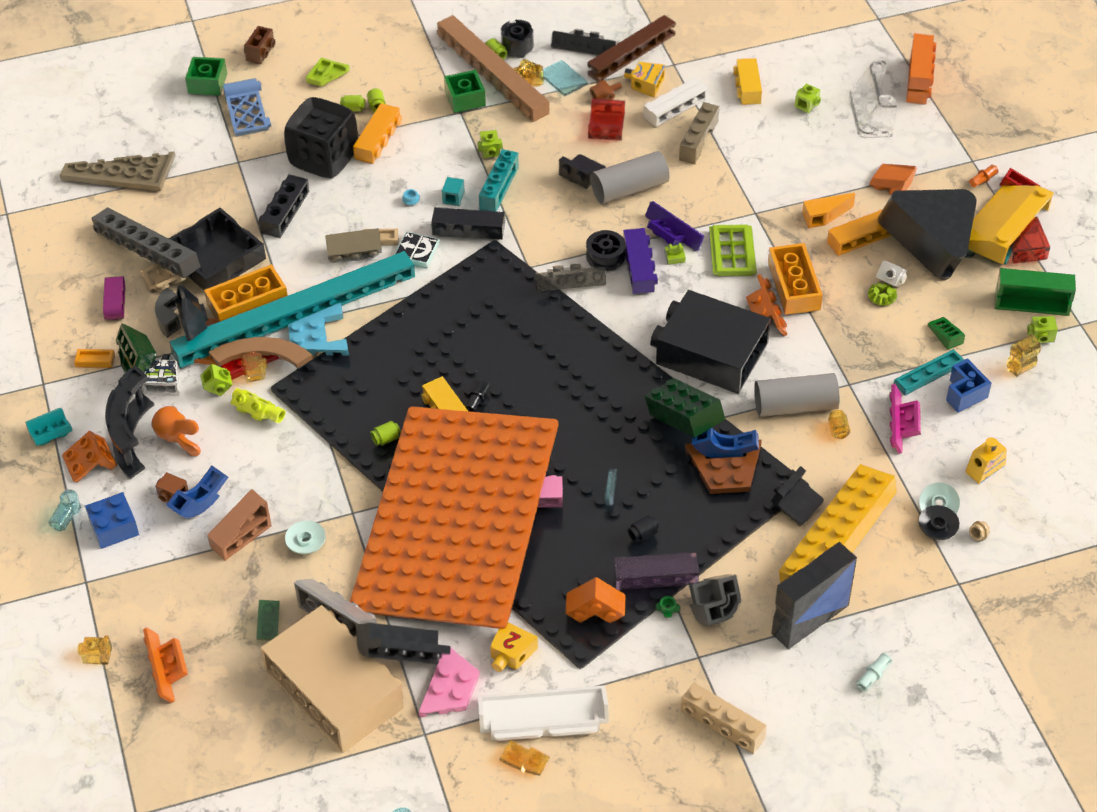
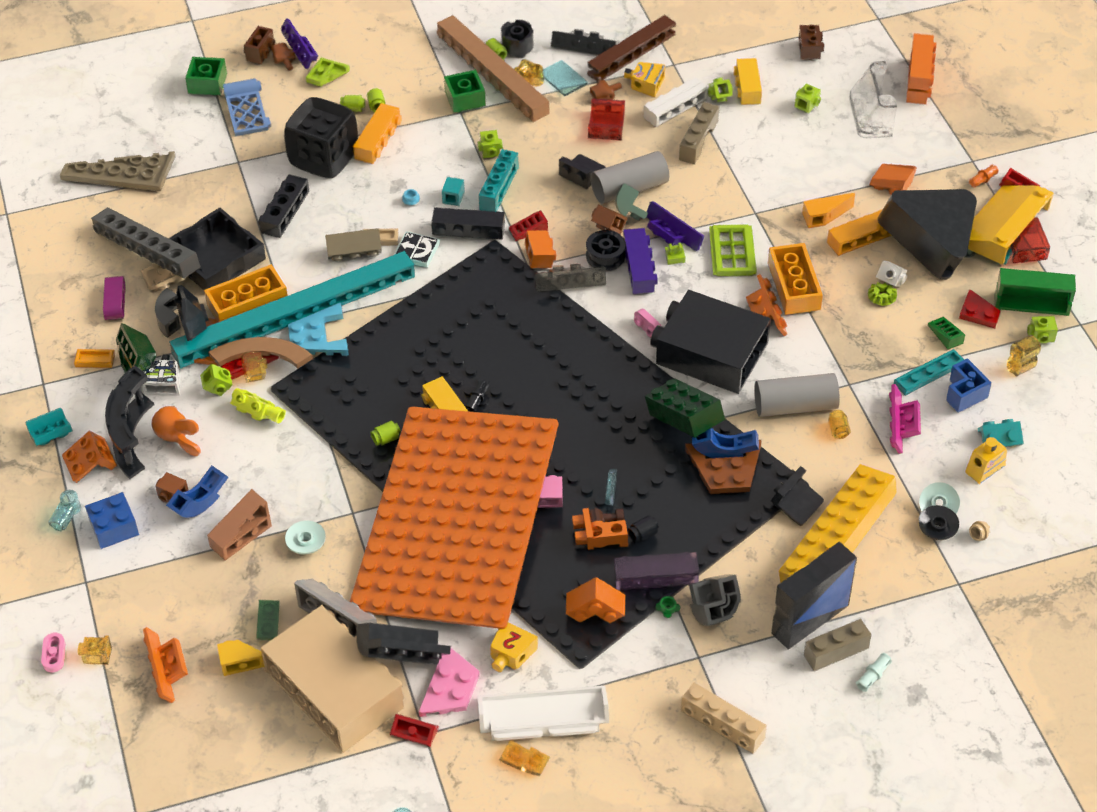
(53, 654): none -> bright pink plate
(239, 657): none -> yellow slope
(283, 53): none -> dark orange piece
(299, 44): none -> dark purple bracket
(413, 730): none -> red slope
(536, 219): none -> red slope
(539, 249): none -> orange brick
(600, 528): none -> orange hips
(608, 219): none -> dark orange brick
(624, 202): none -> sand green brick
(645, 321): none -> bright pink plate
(725, 89): none -> lime brick
(810, 42): none -> reddish brown brick
(837, 645): none -> dark tan brick
(979, 311): none -> red wing
(1007, 433): none -> teal bracket

